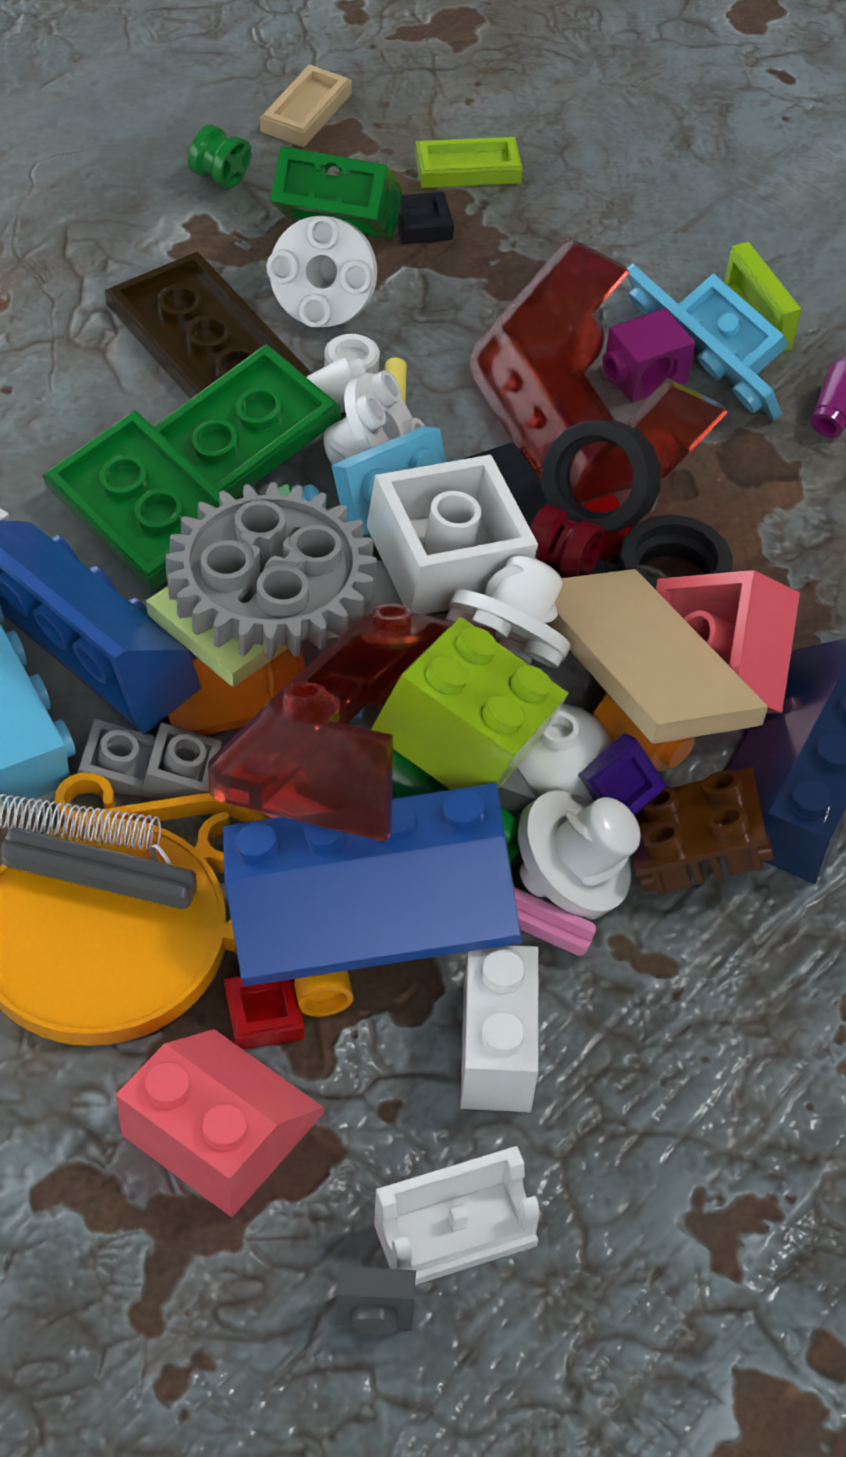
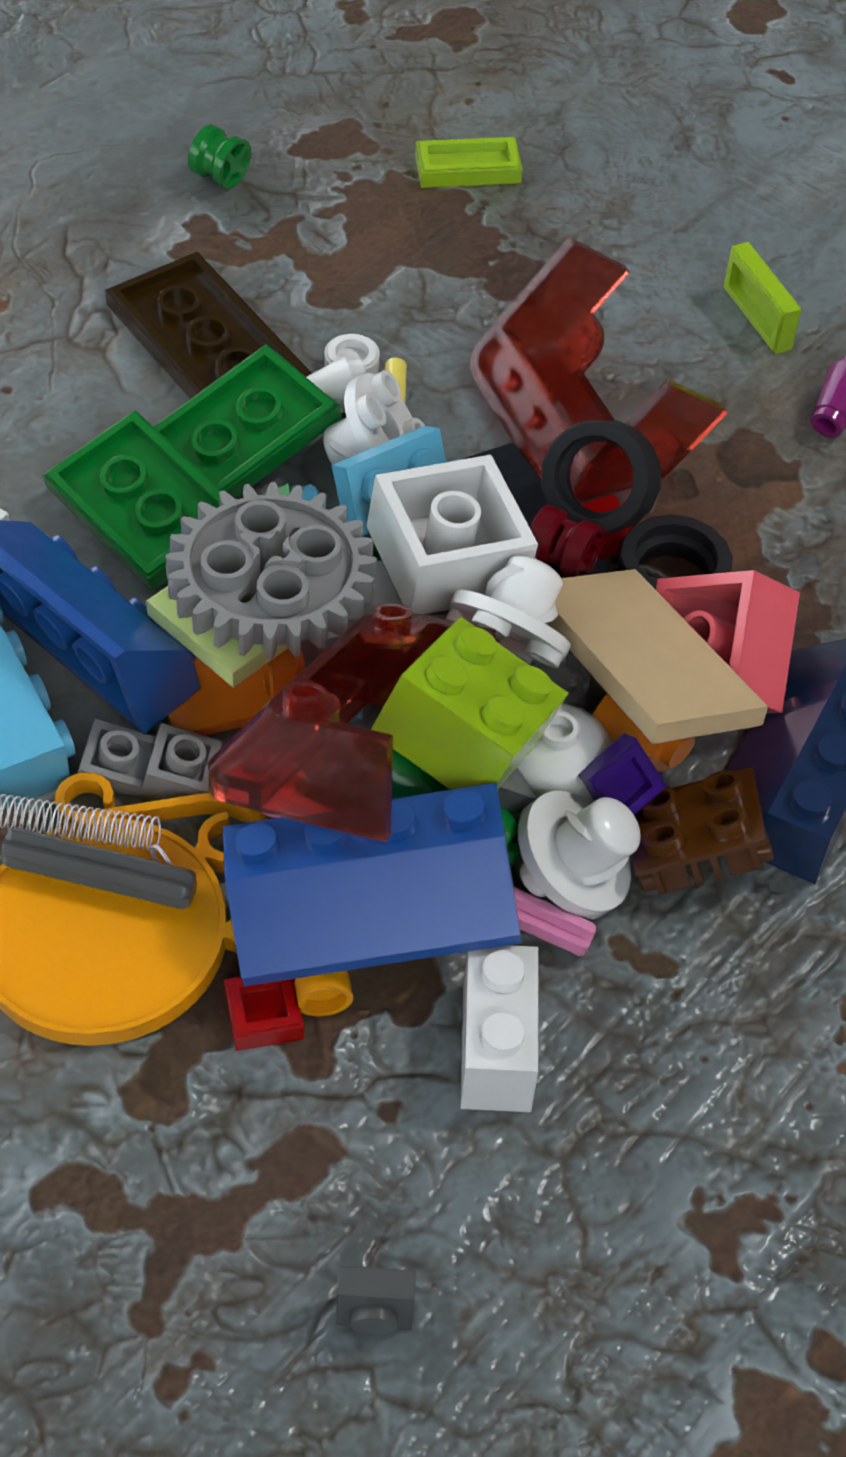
(214, 1116): coral slope -> none
(306, 105): tan tile -> none
(322, 271): white plate -> none
(360, 194): green window -> none
(424, 218): black tile -> none
(457, 1216): white hinge -> none
(647, 353): magenta brick -> none
(726, 333): medium azure bracket -> none

